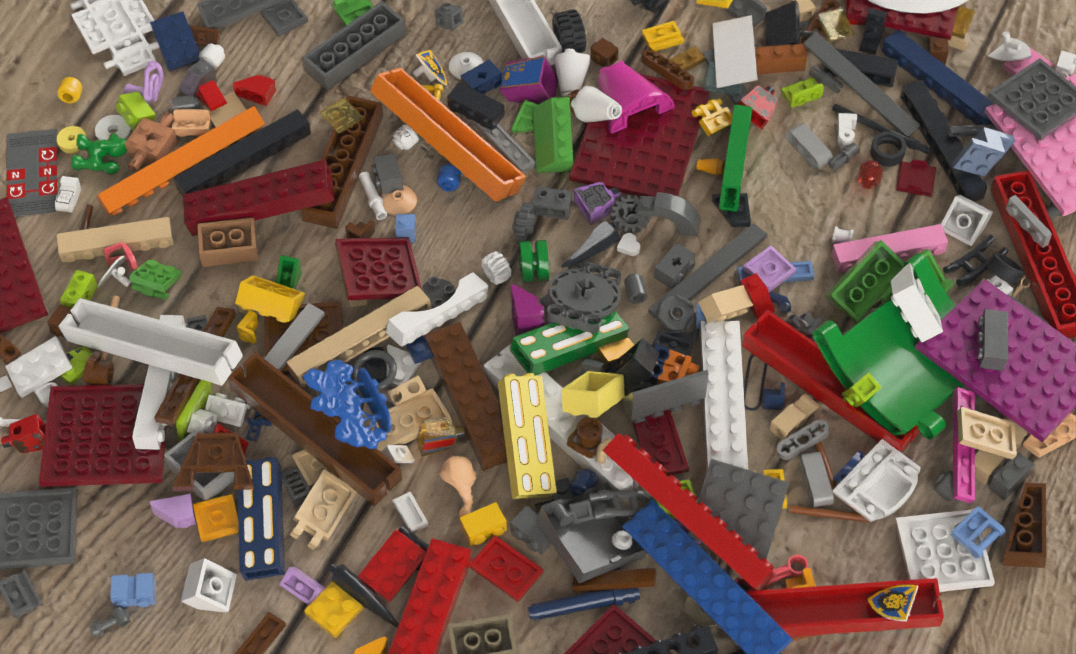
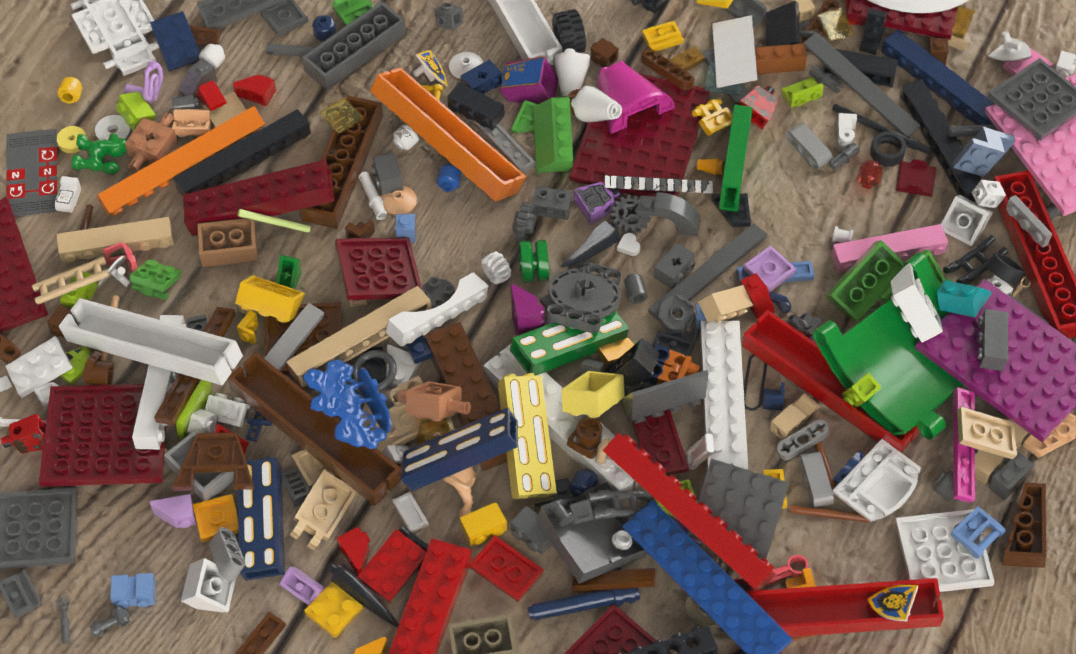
(64, 620): none -> dark grey piece
(80, 280): none -> tan bar
(227, 554): none -> light grey beam
(273, 220): none -> yellowish green bar
(287, 50): none -> dark grey pin
(323, 27): none -> dark blue head
(355, 548): none -> red slope
(434, 401): none -> nougat brick
(460, 449): none -> dark blue brick
(658, 184): none -> sticker
(700, 451): none -> white tile
(961, 298): none -> teal slope
(988, 193): none -> white brick

